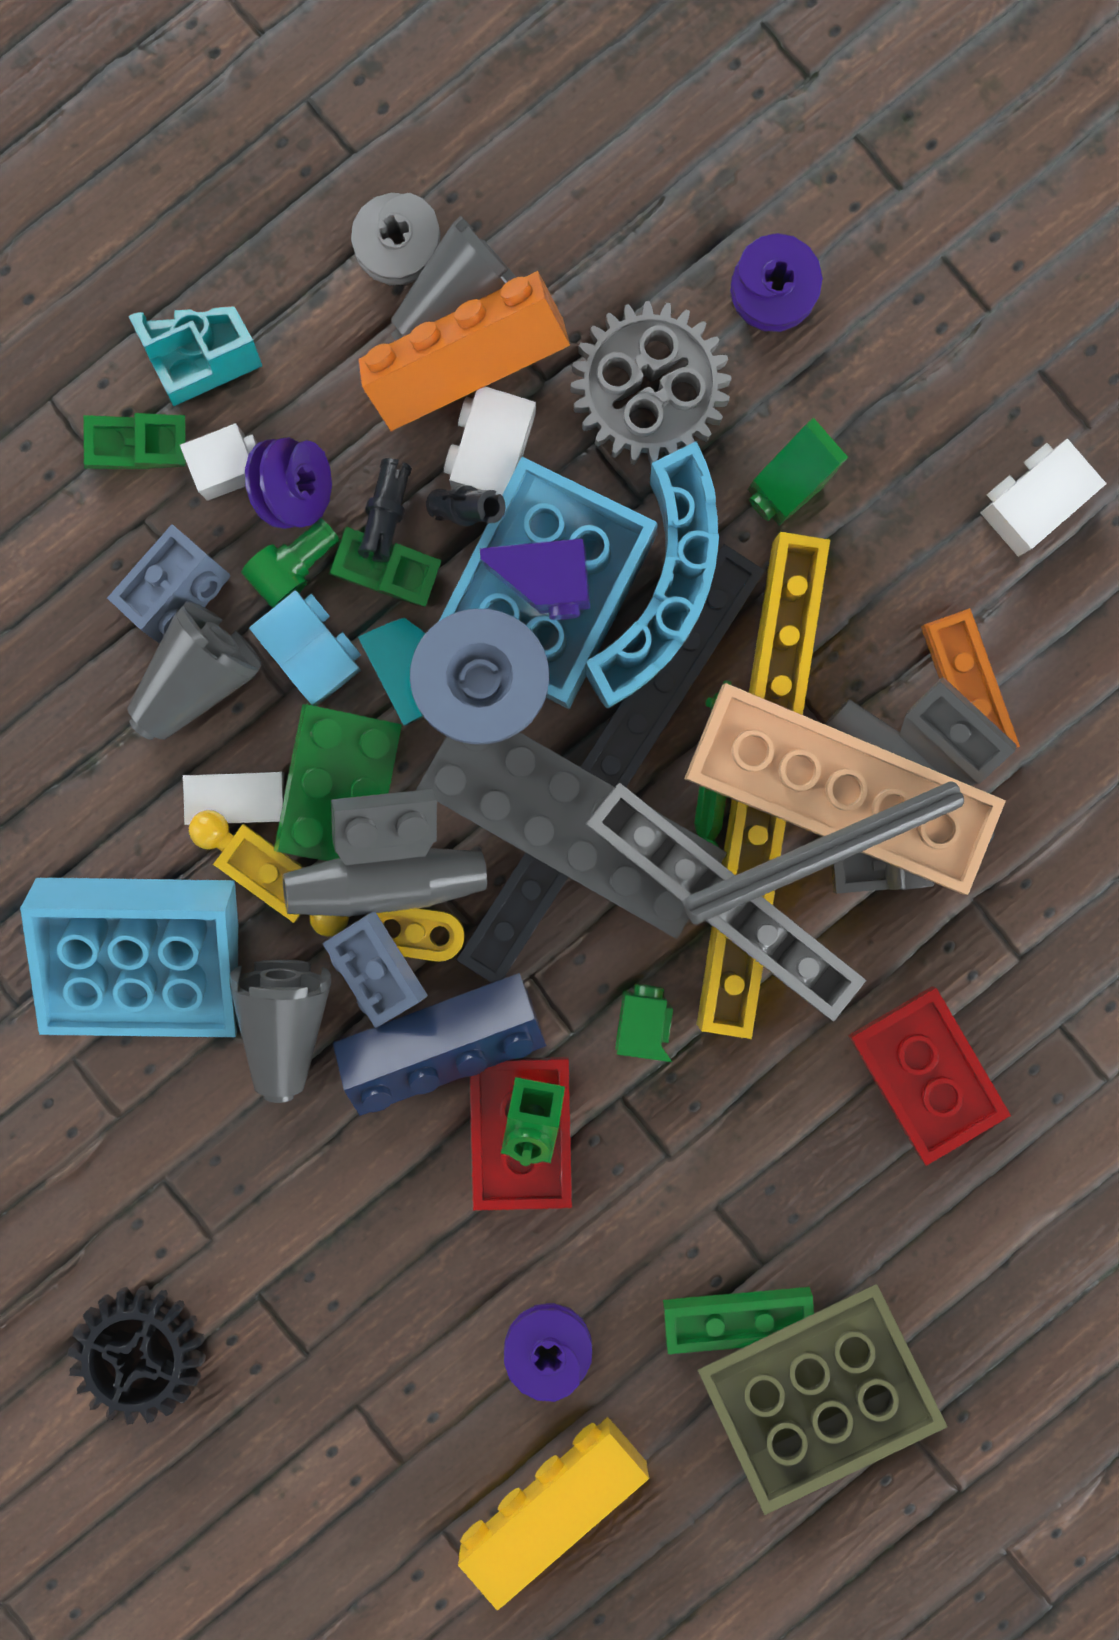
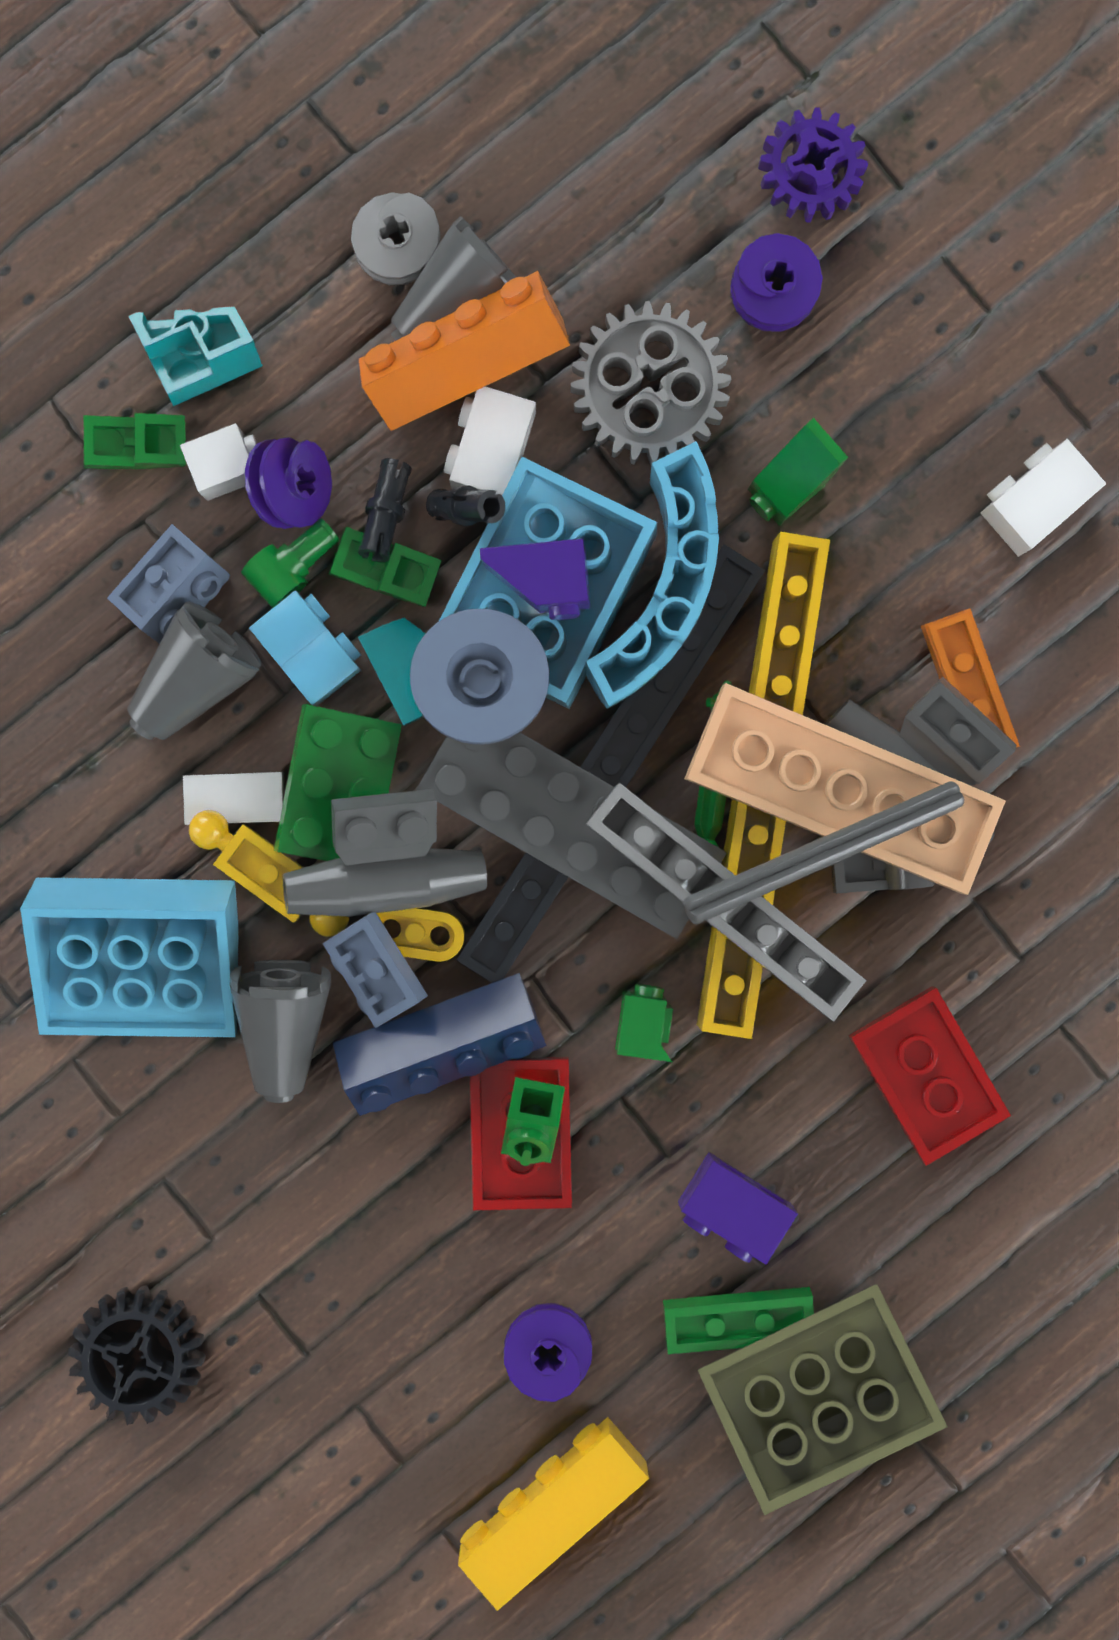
(736, 1209): none -> dark purple brick
(823, 146): none -> dark purple gear

